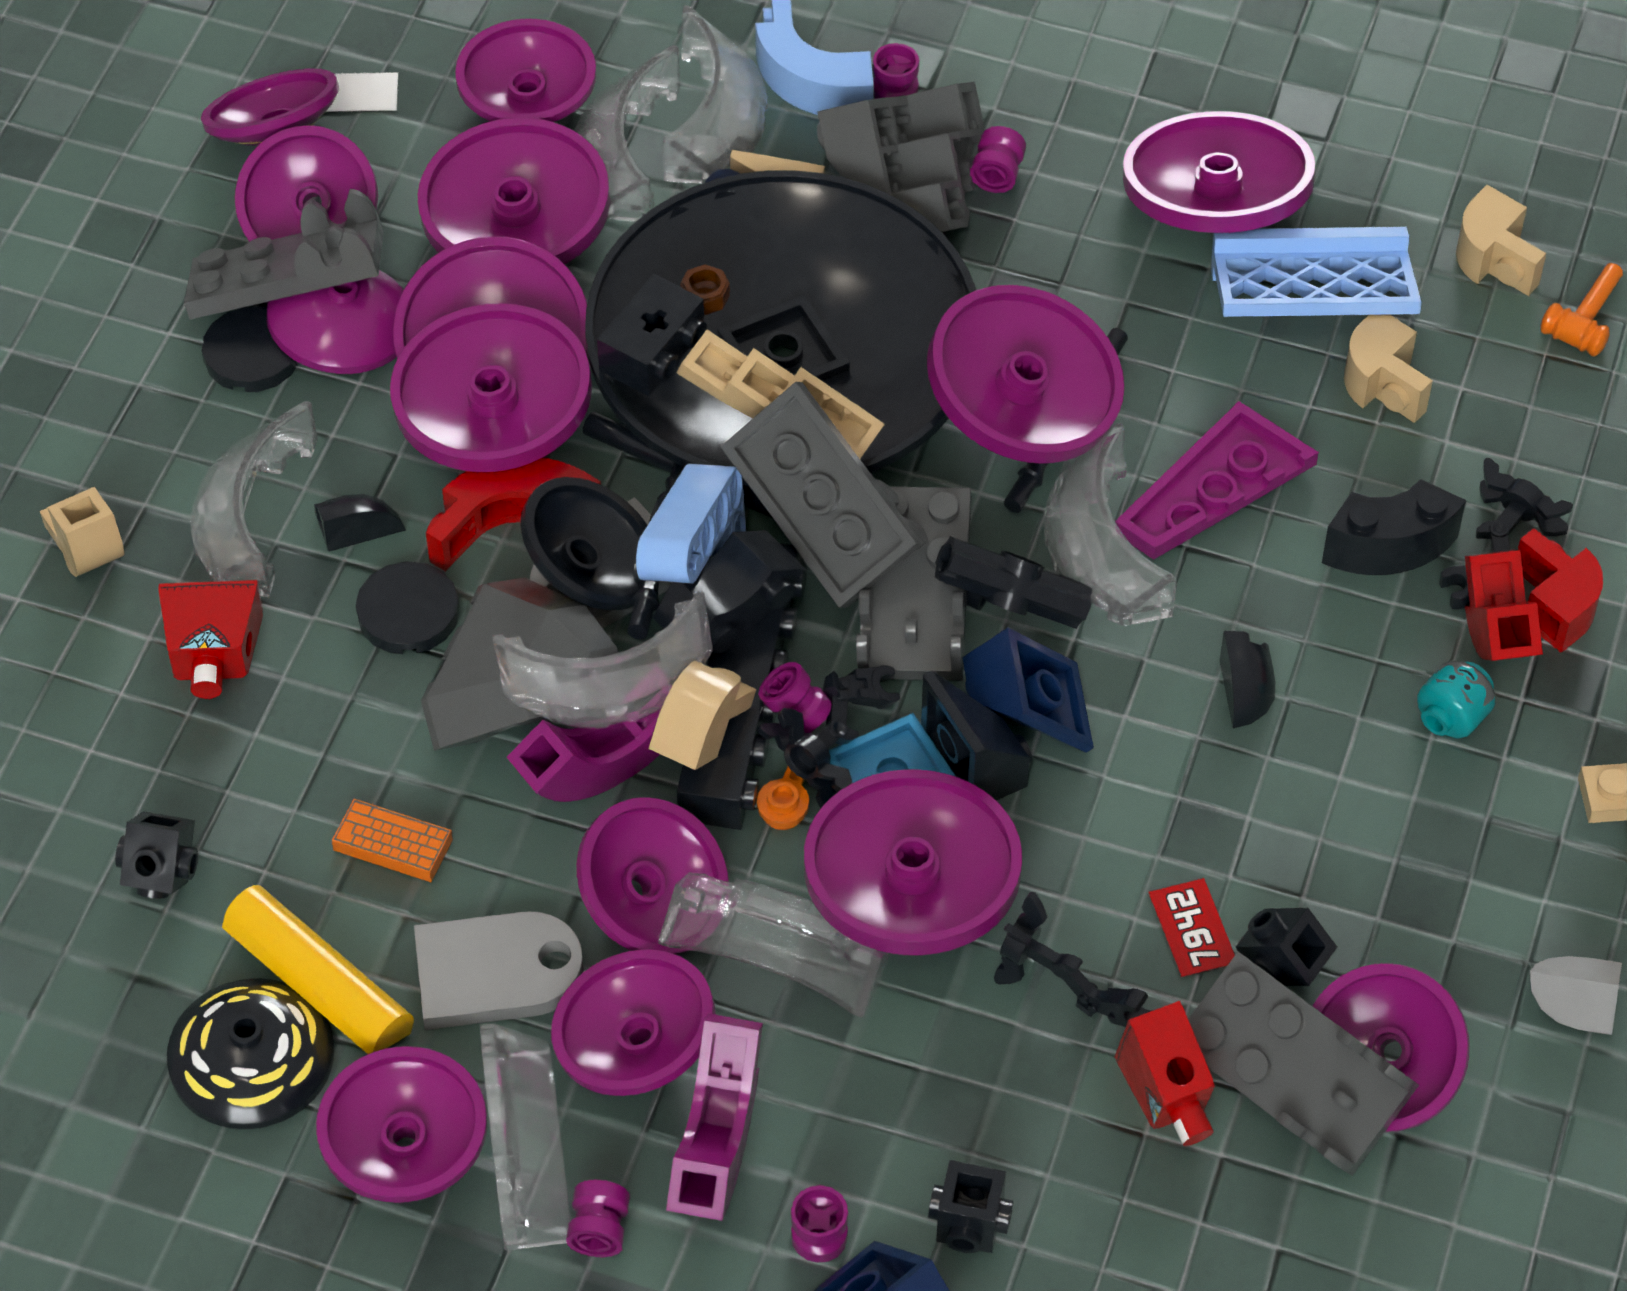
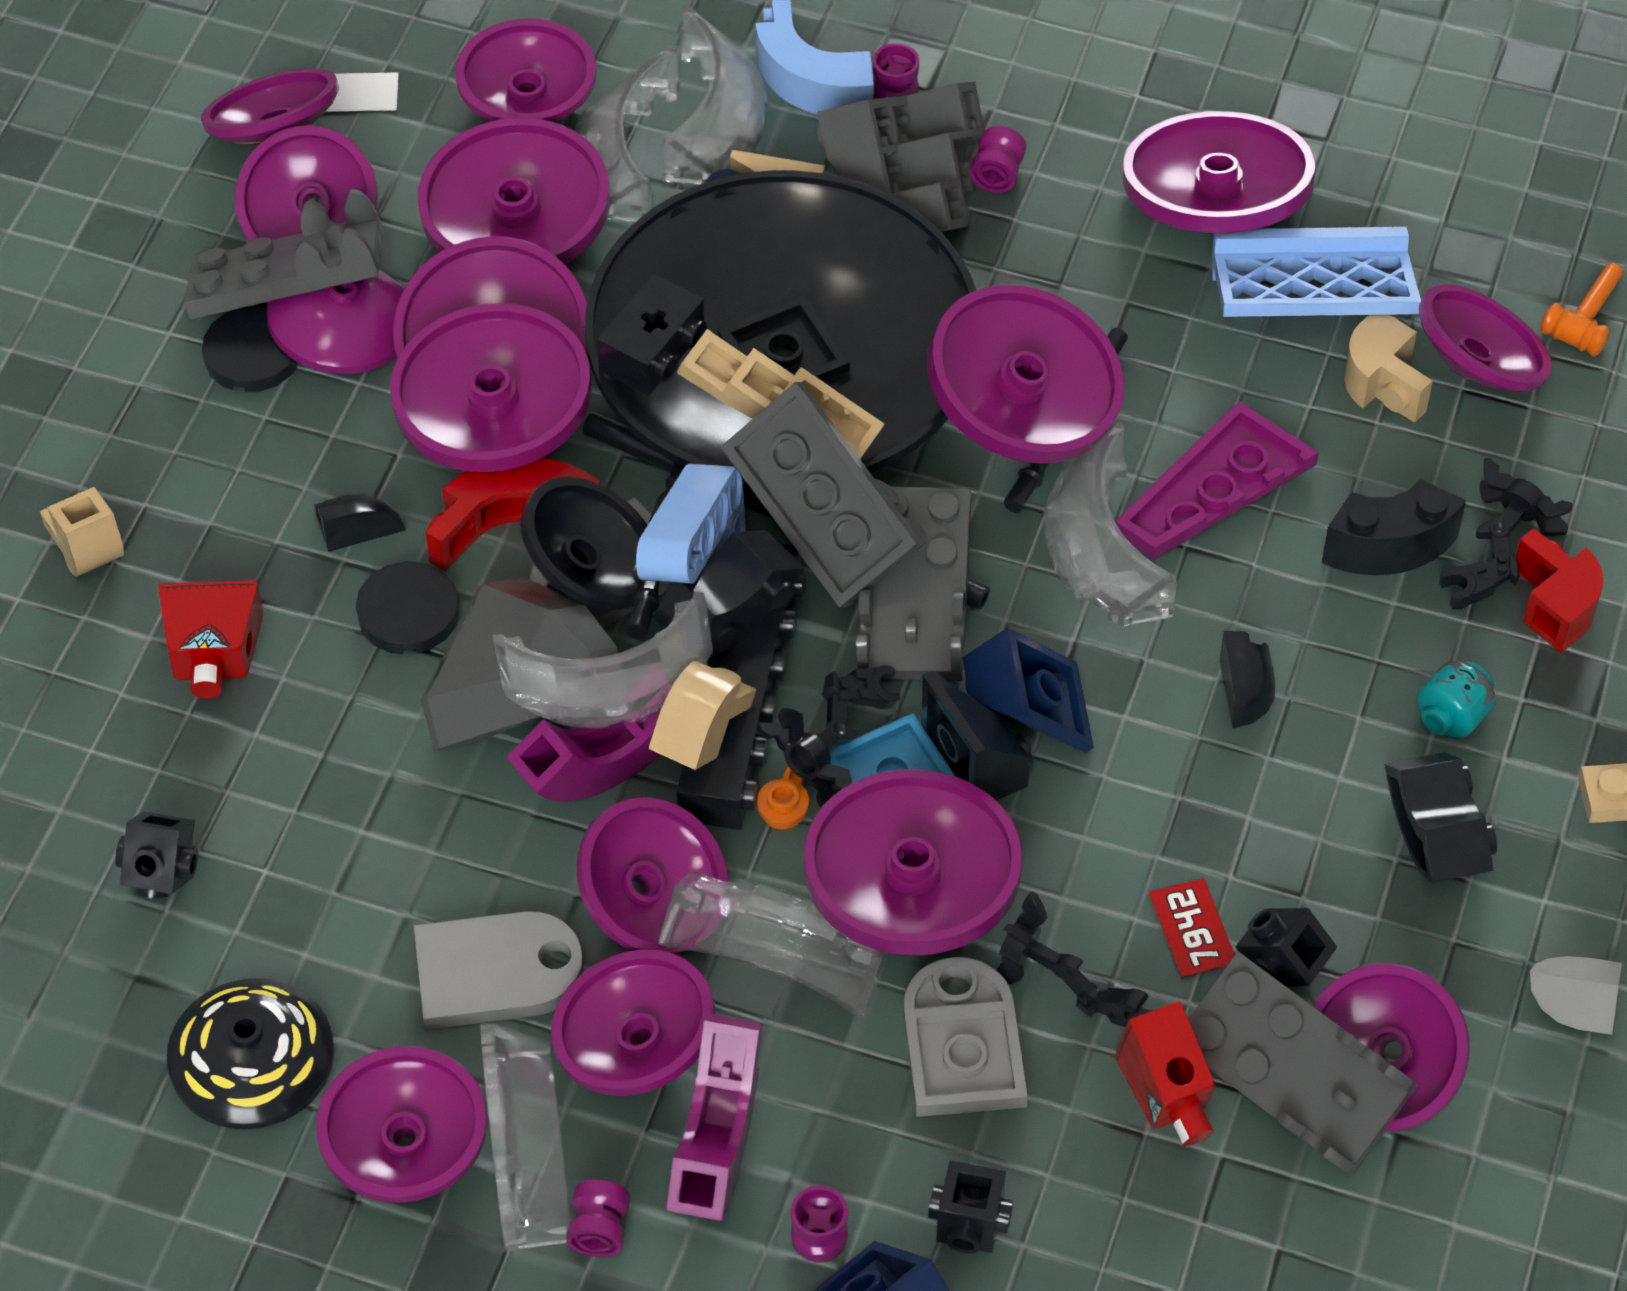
(222, 497): clear windscreen -> none
(316, 970): yellow brick -> none
(392, 840): orange tile -> none
(708, 284): reddish brown tile -> none
(791, 688): magenta wheel -> none
(963, 1045): none -> light grey tile
(1013, 582): black piece -> none
(1439, 817): none -> black brick
(1483, 339): none -> magenta dish
(1492, 242): tan brick -> none
(1498, 613): red brick -> none

